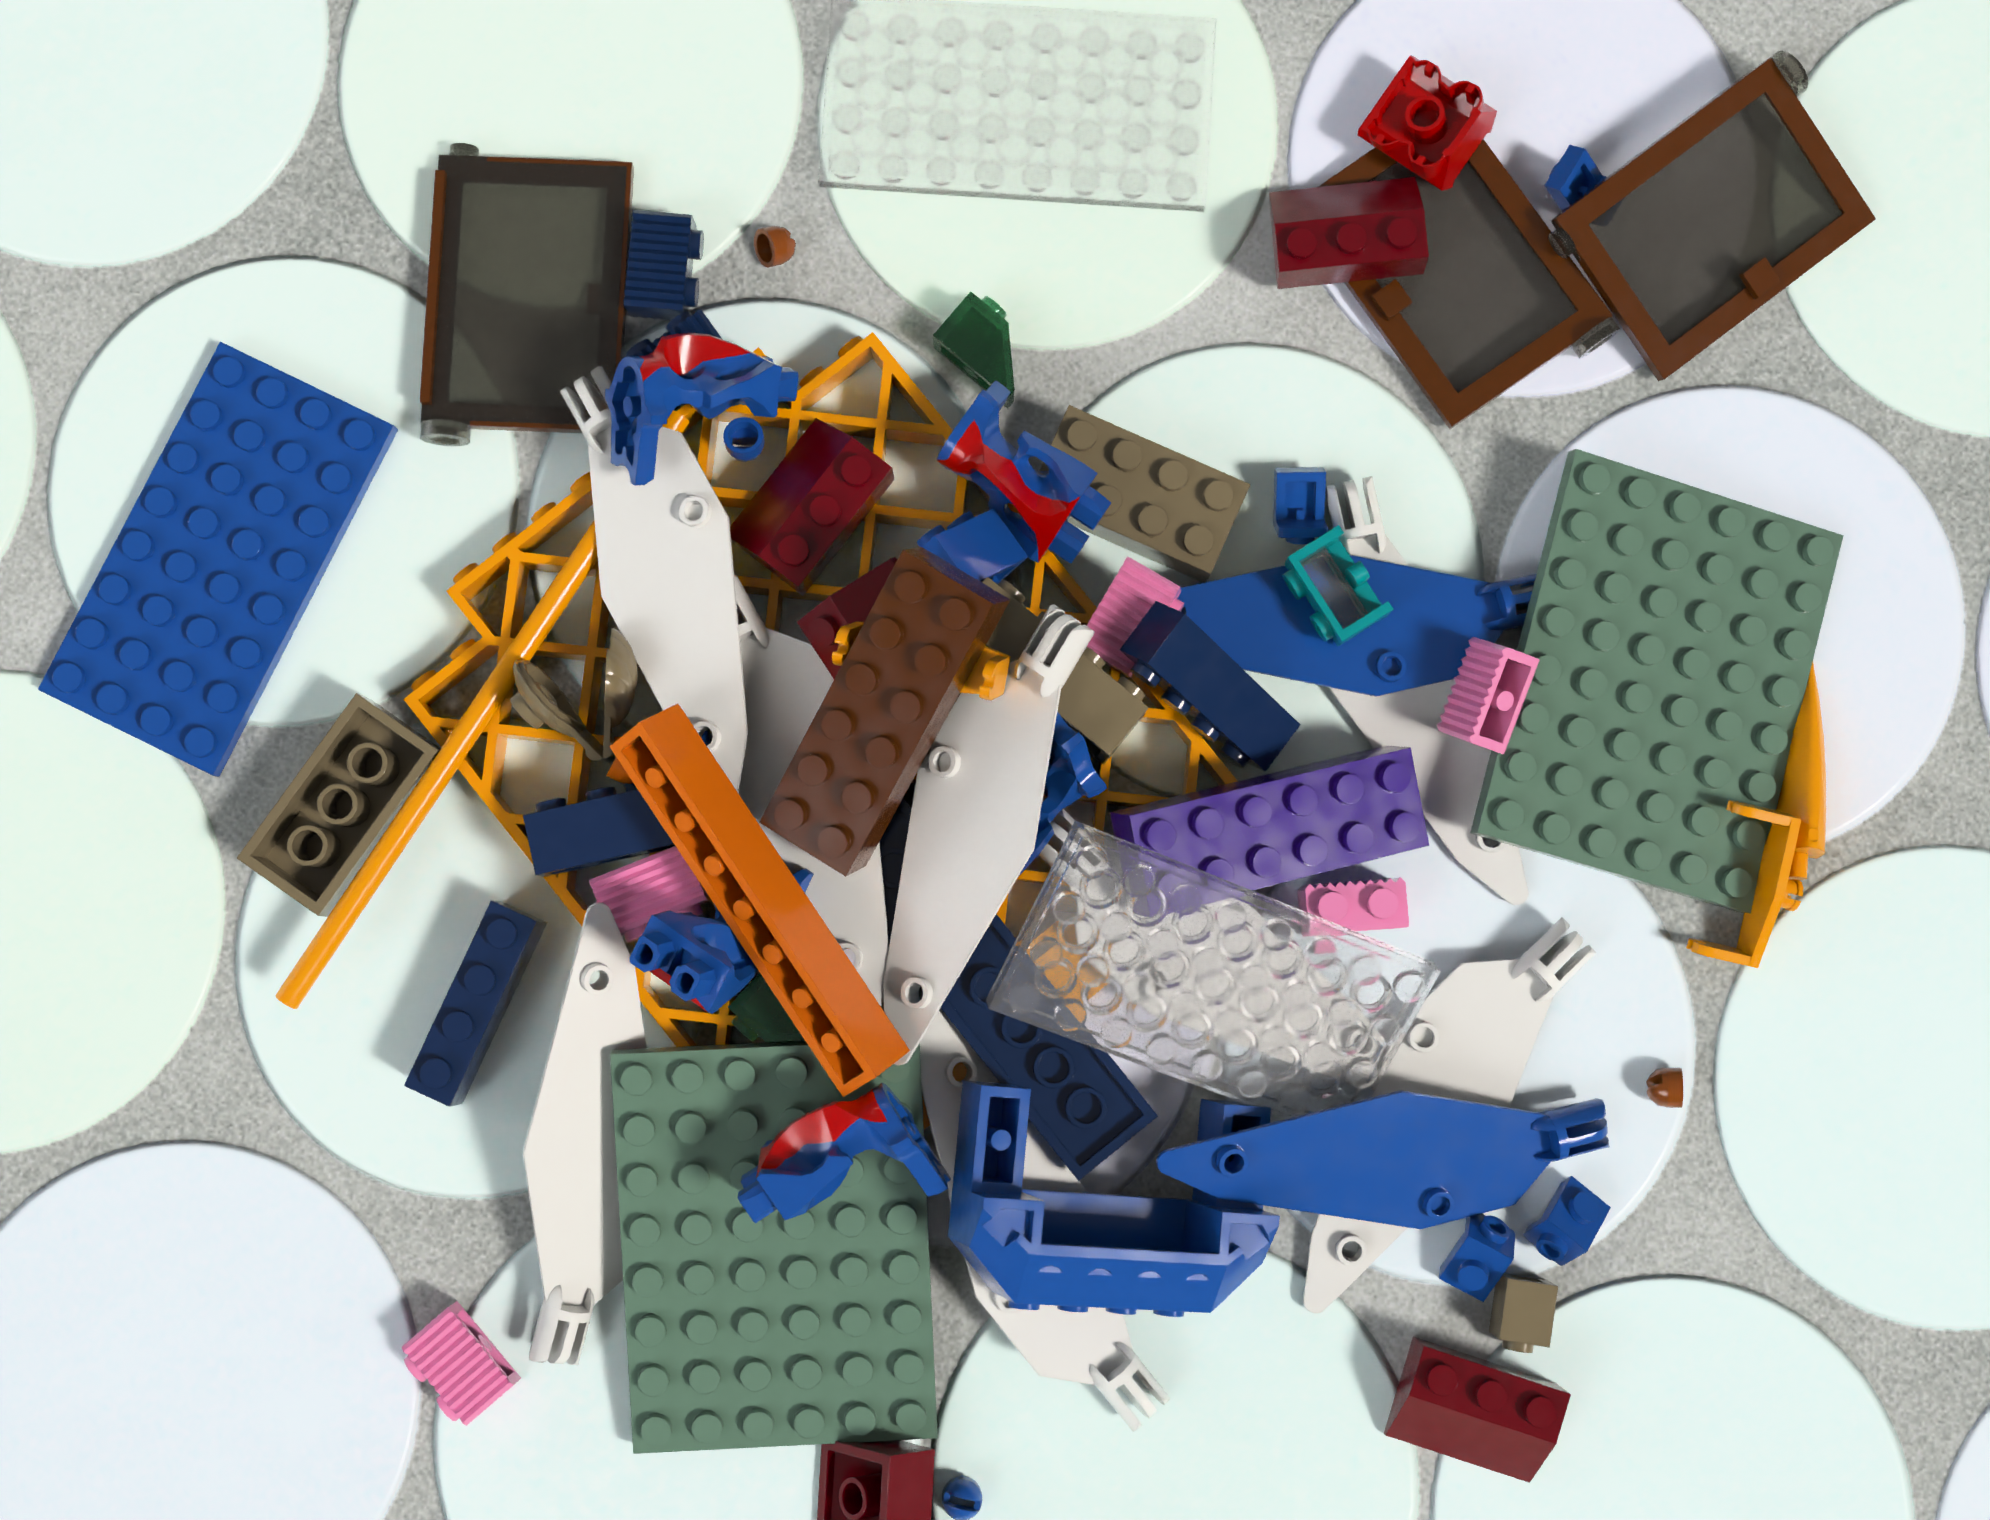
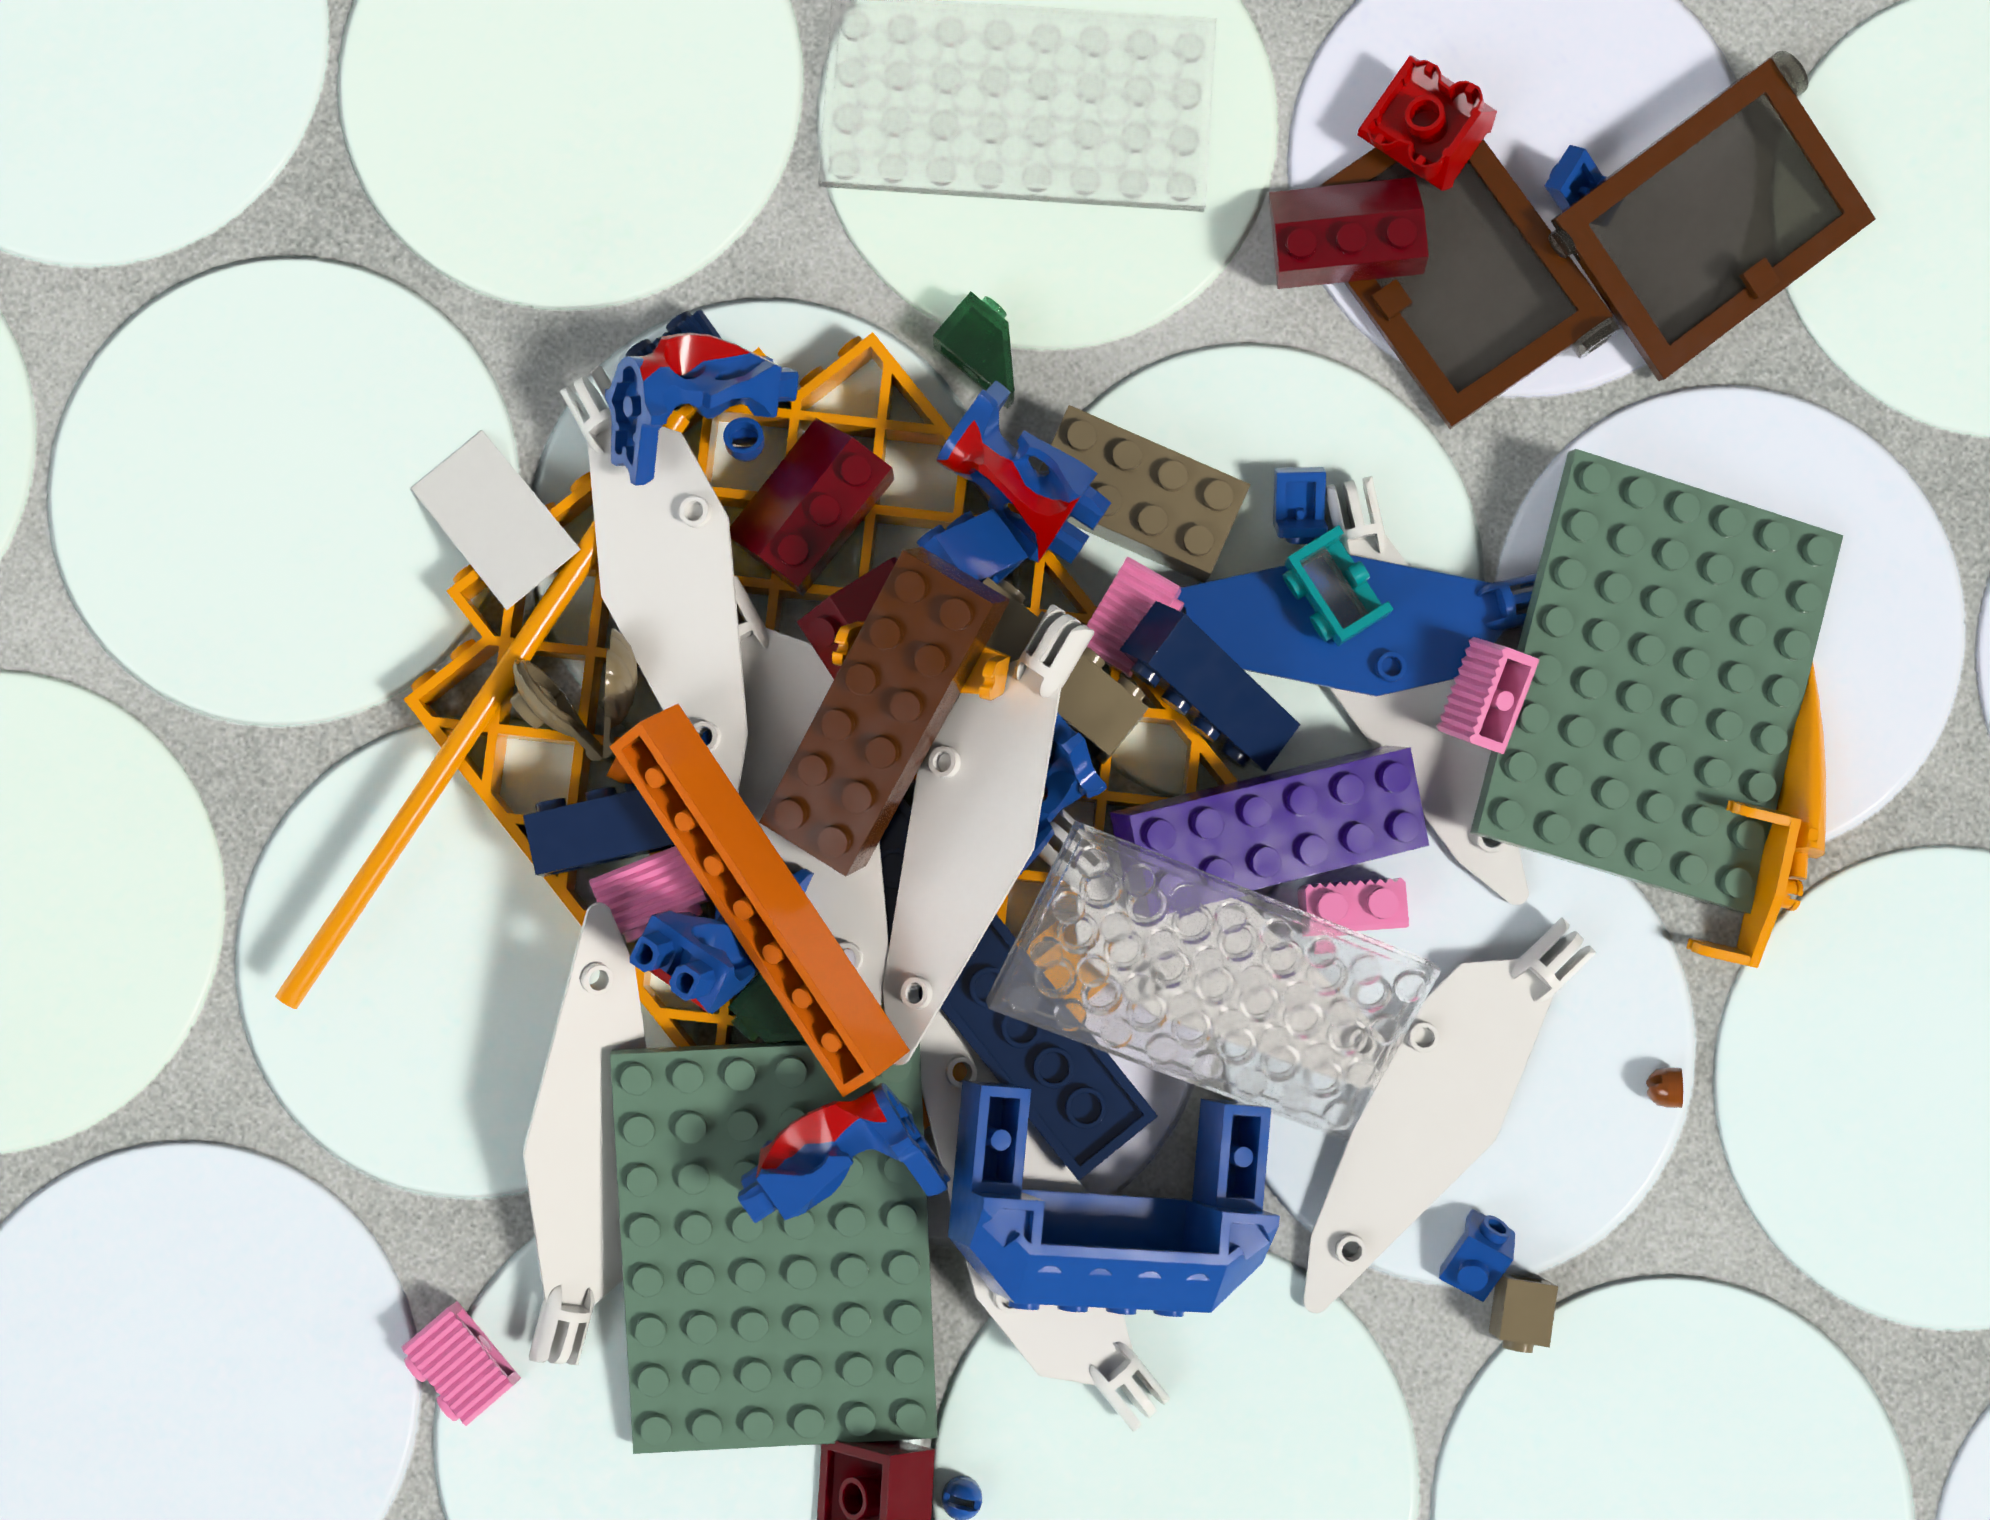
(218, 559): blue plate -> none
(339, 805): dark tan brick -> none
(475, 1004): dark blue brick -> none
(495, 520): none -> white sticker
(521, 290): clear smoke door -> none
(662, 264): dark blue brick -> none
(773, 245): dark orange hinge -> none
(1391, 1158): blue wing -> none
(1476, 1410): dark red slope -> none
(1568, 1223): blue bracket -> none

